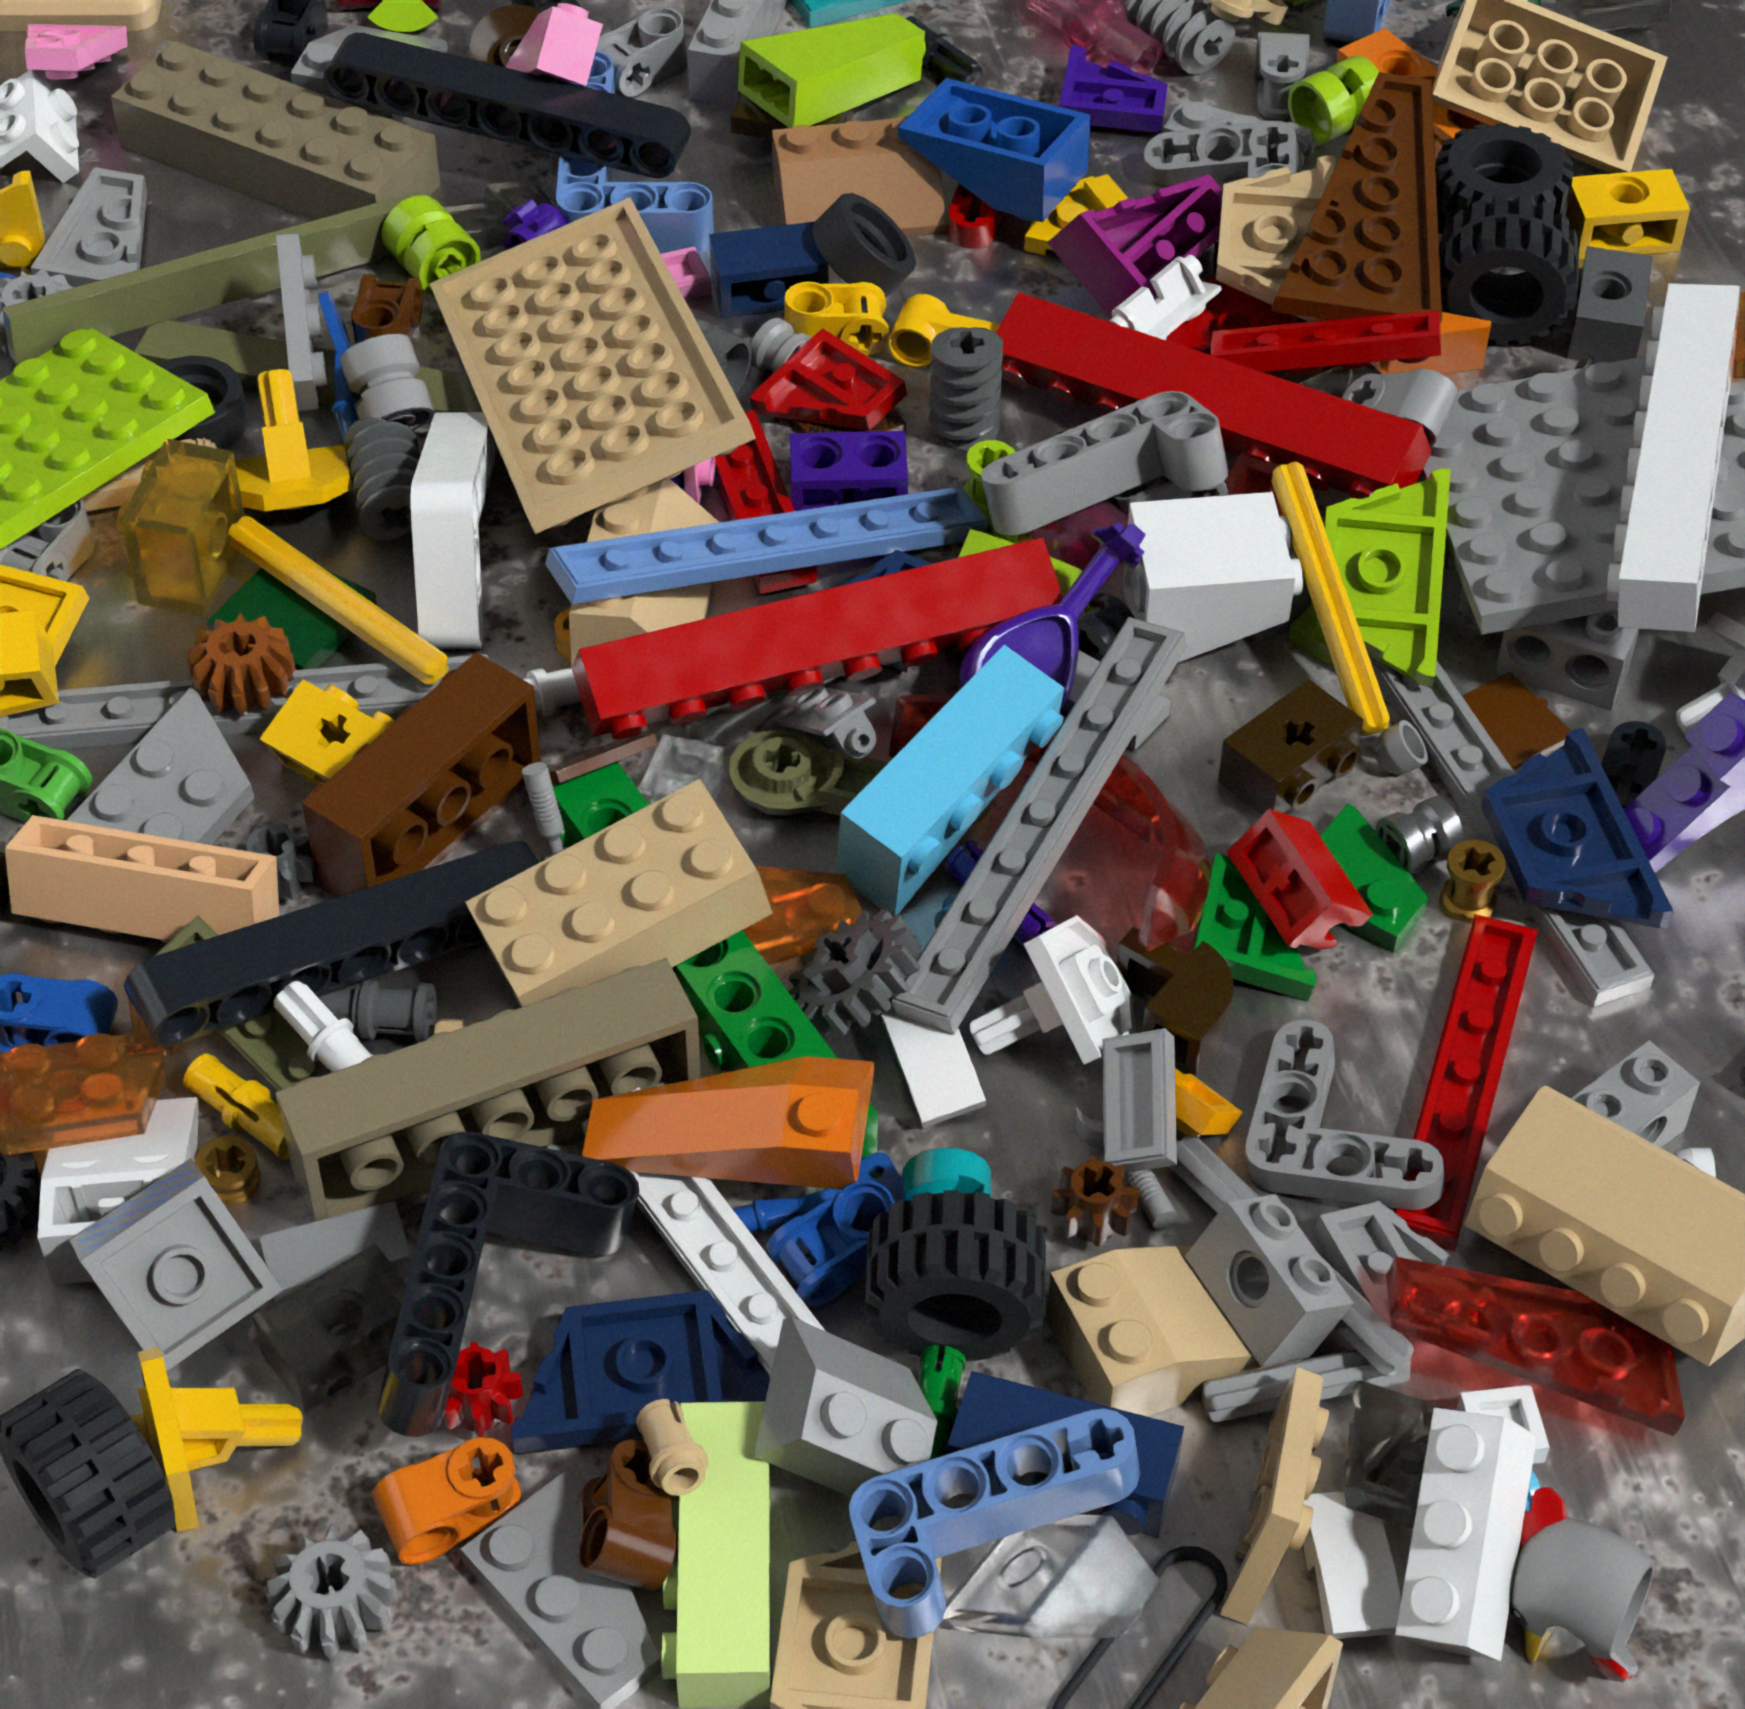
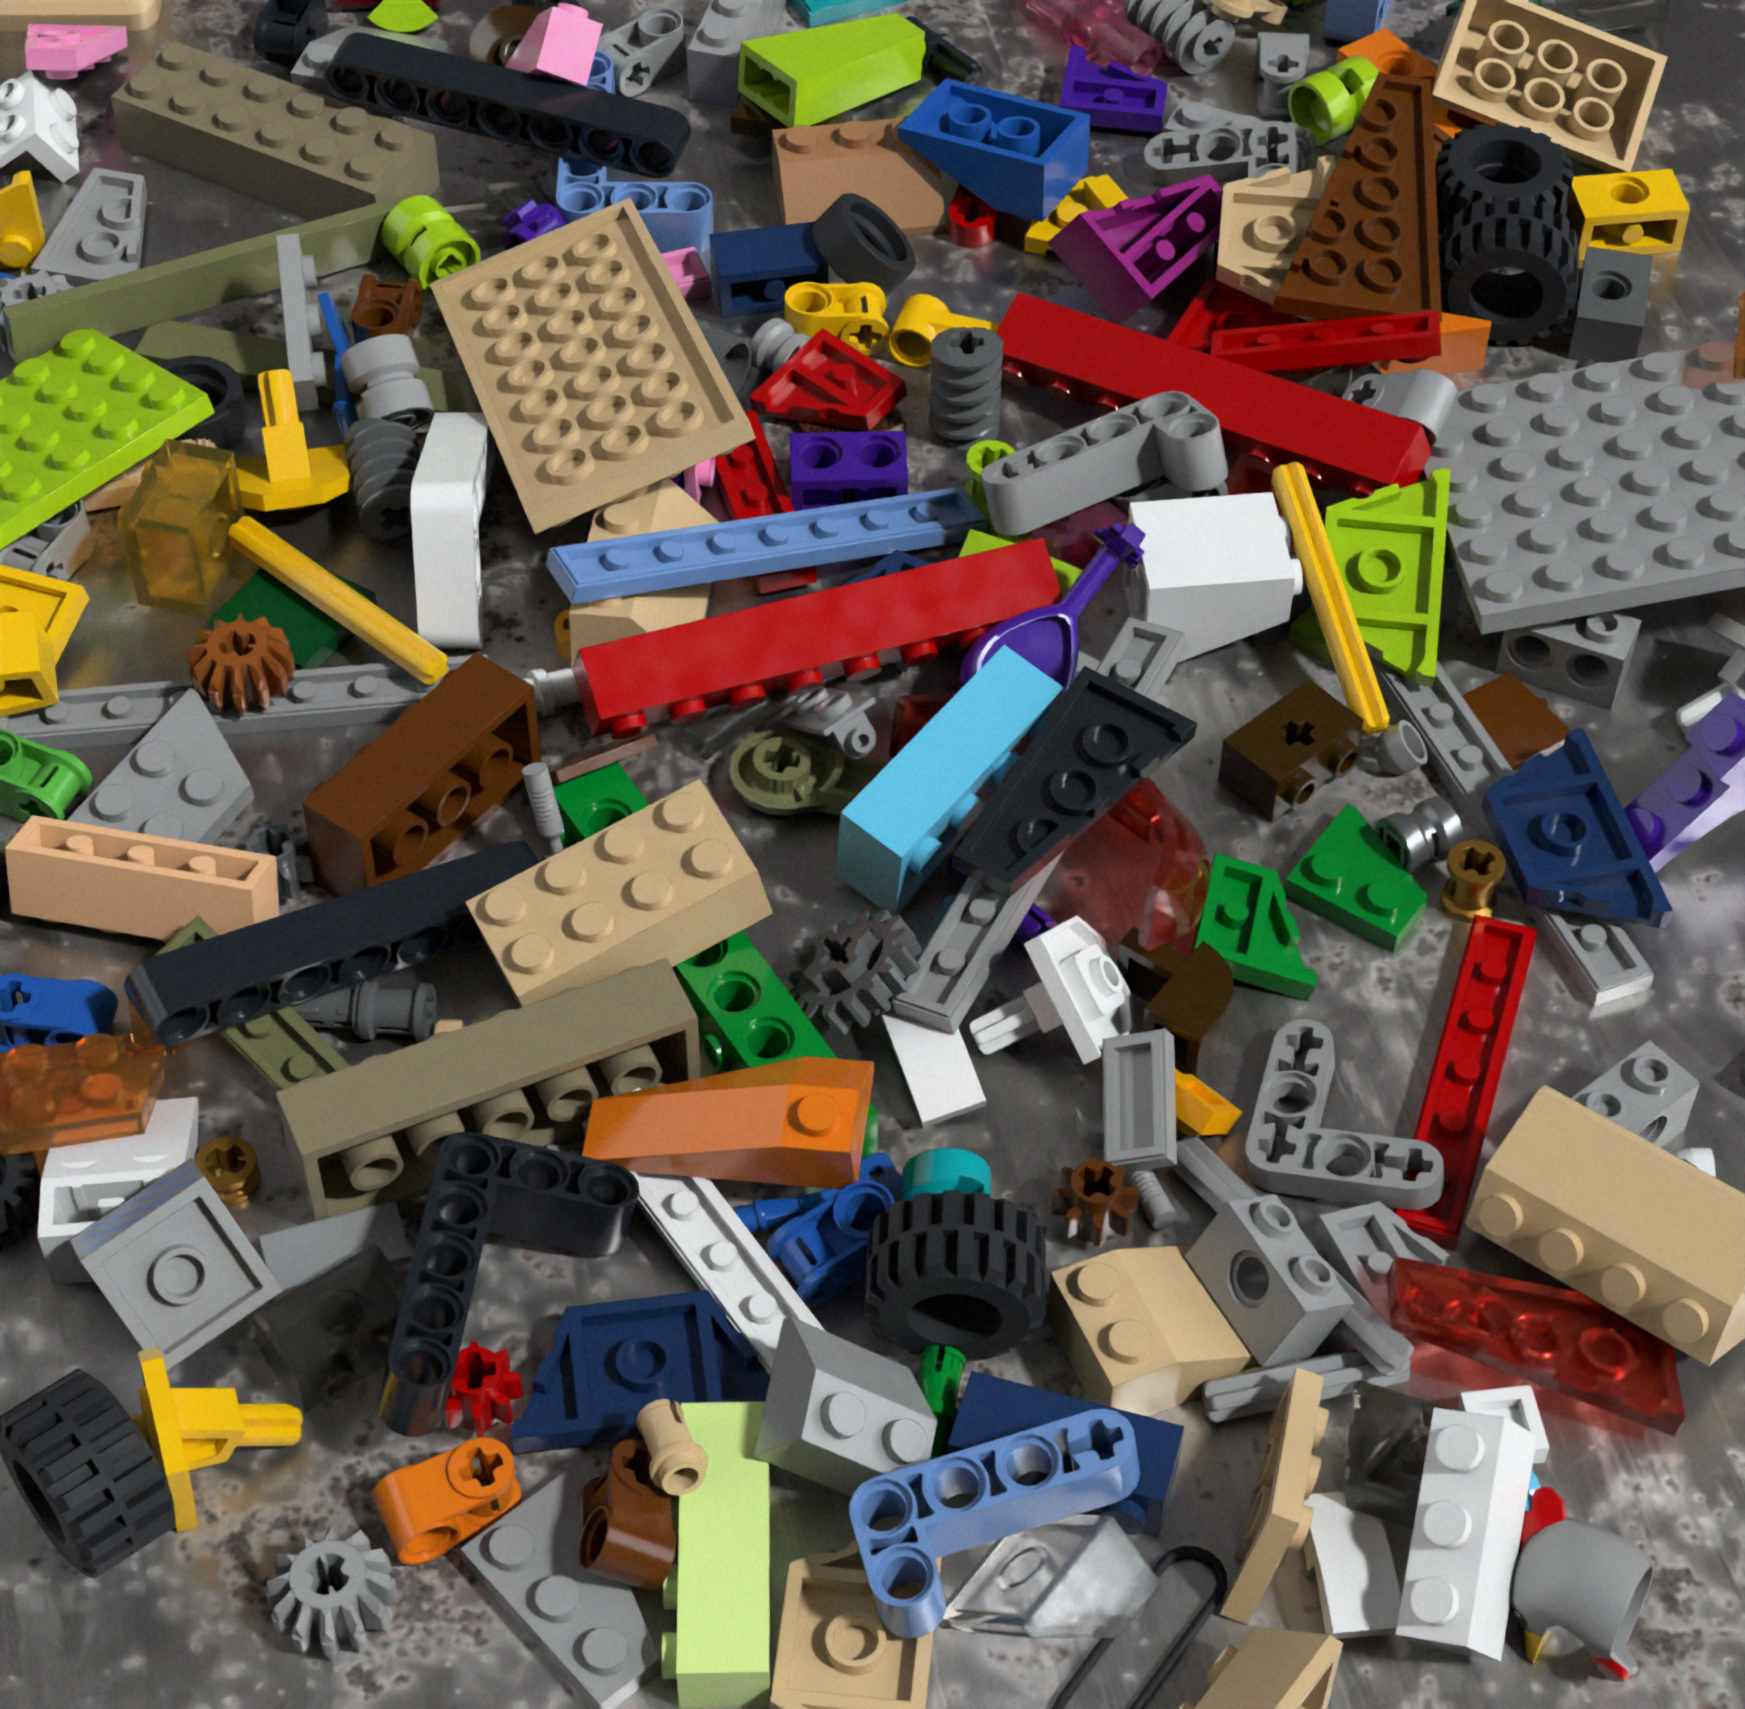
(242, 1103): yellow pin -> none
(314, 725): yellow brick -> none
(327, 1037): white axle -> none
(681, 763): clear brick -> none
(803, 909): clear orange wing -> none
(1072, 773): none -> black wing
(1101, 624): black wheel -> none
(1179, 299): white hinge -> none
(1297, 880): red hinge -> none
(1631, 773): black beam -> none
(1675, 459): white brick -> none

